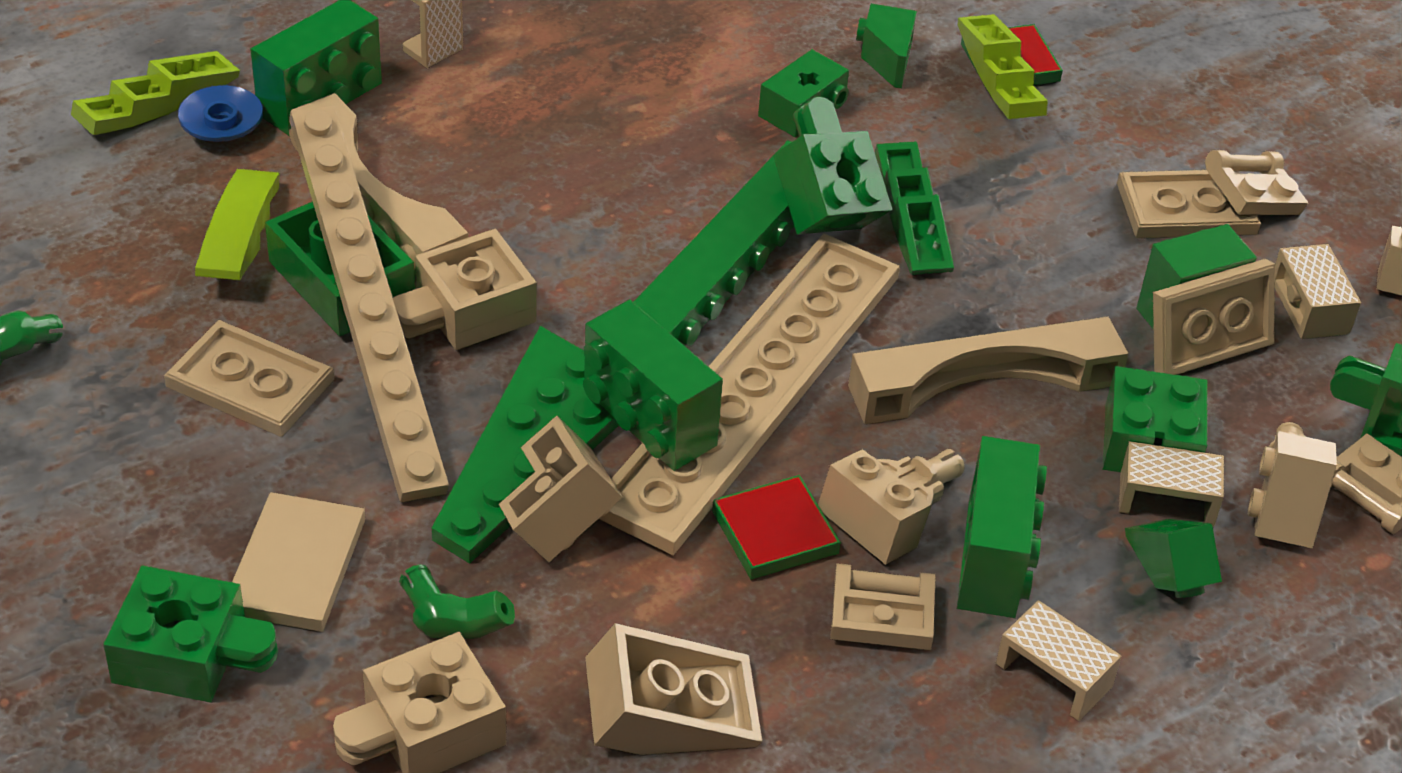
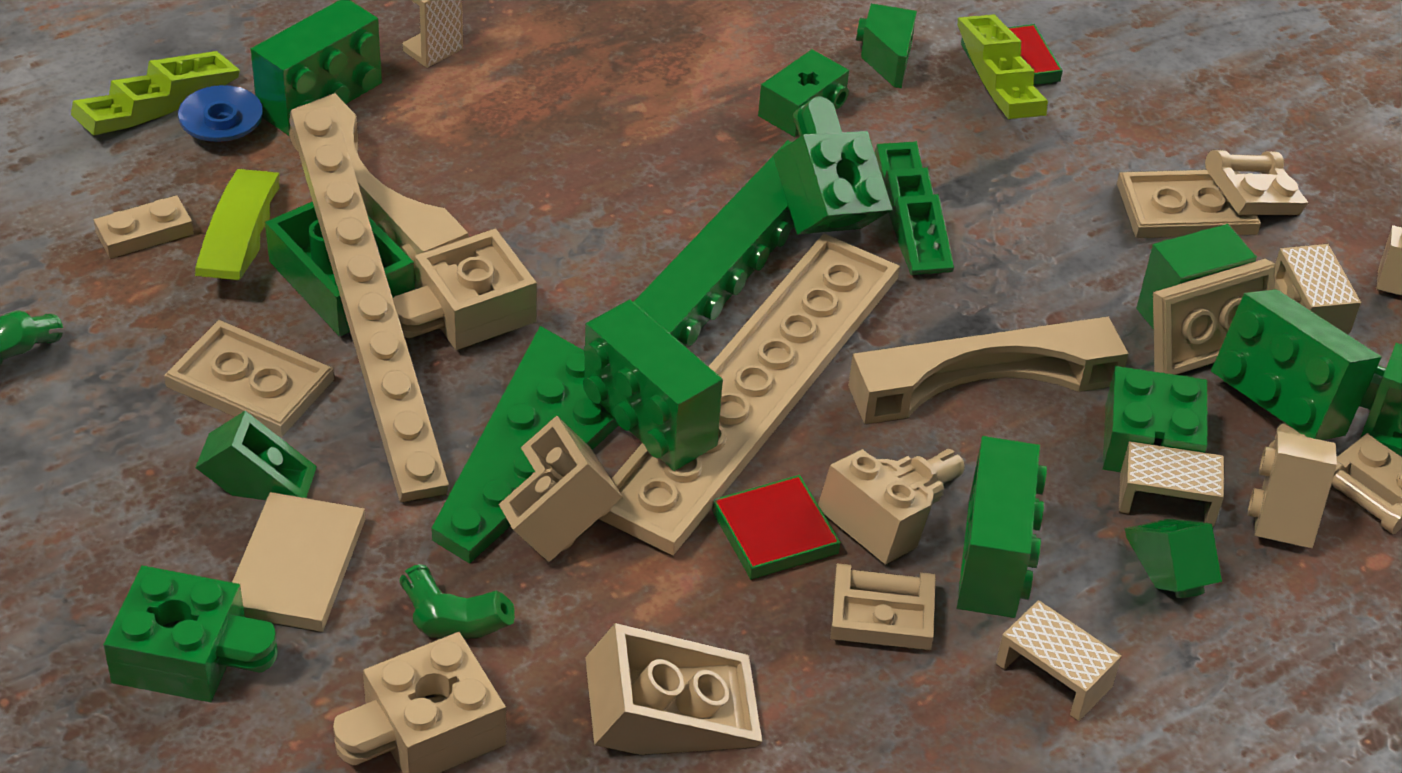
(143, 226): none -> tan plate
(254, 461): none -> green slope
(1295, 364): none -> green brick

